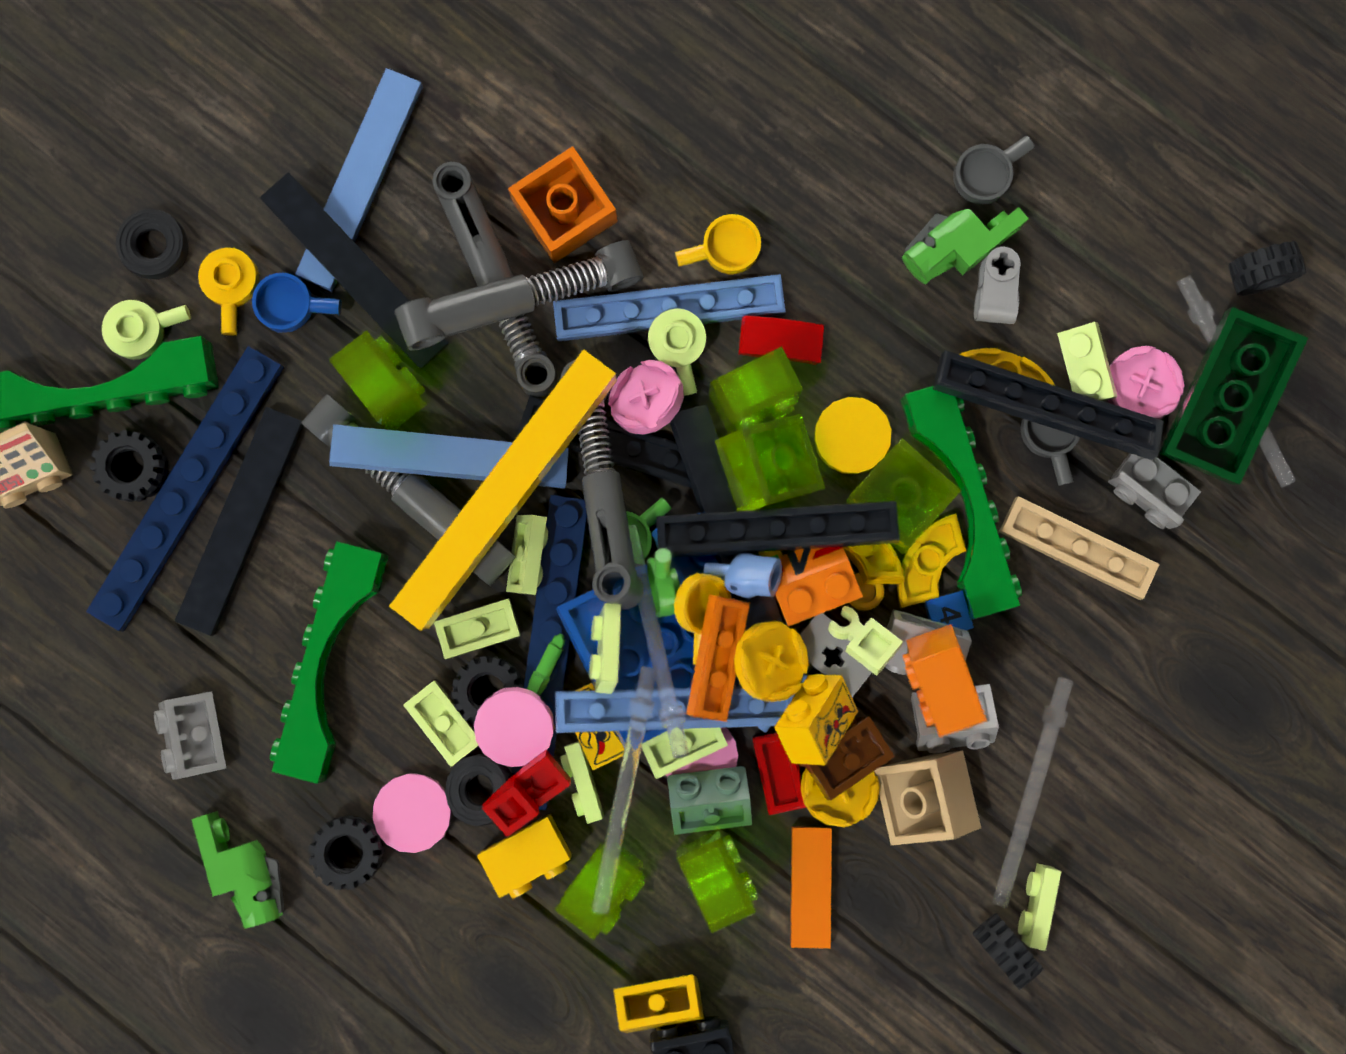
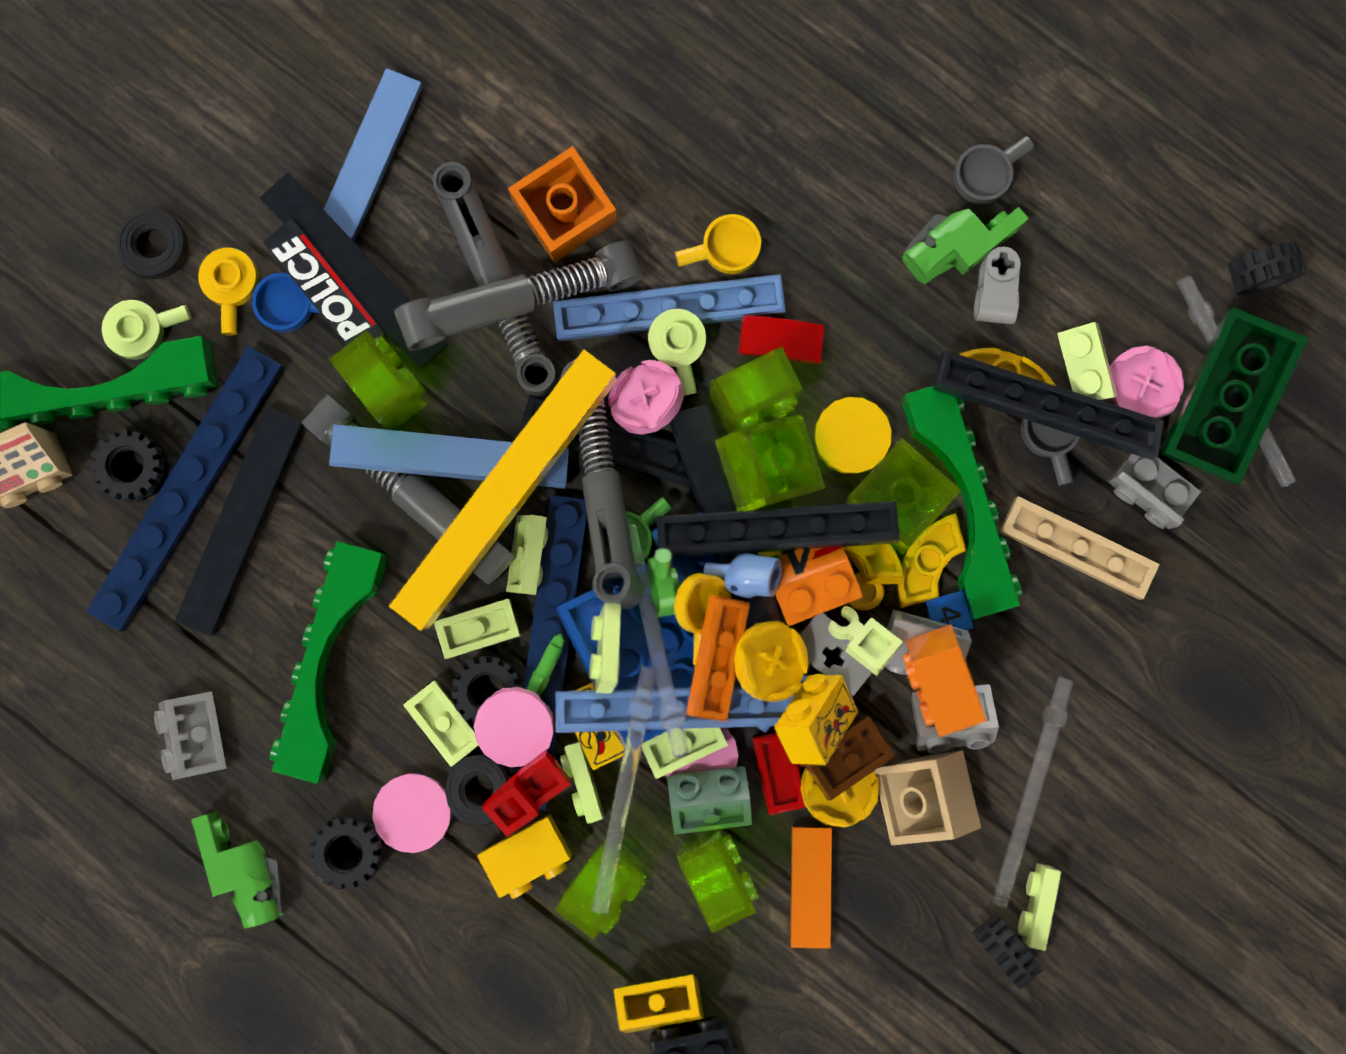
(321, 283): none -> sticker

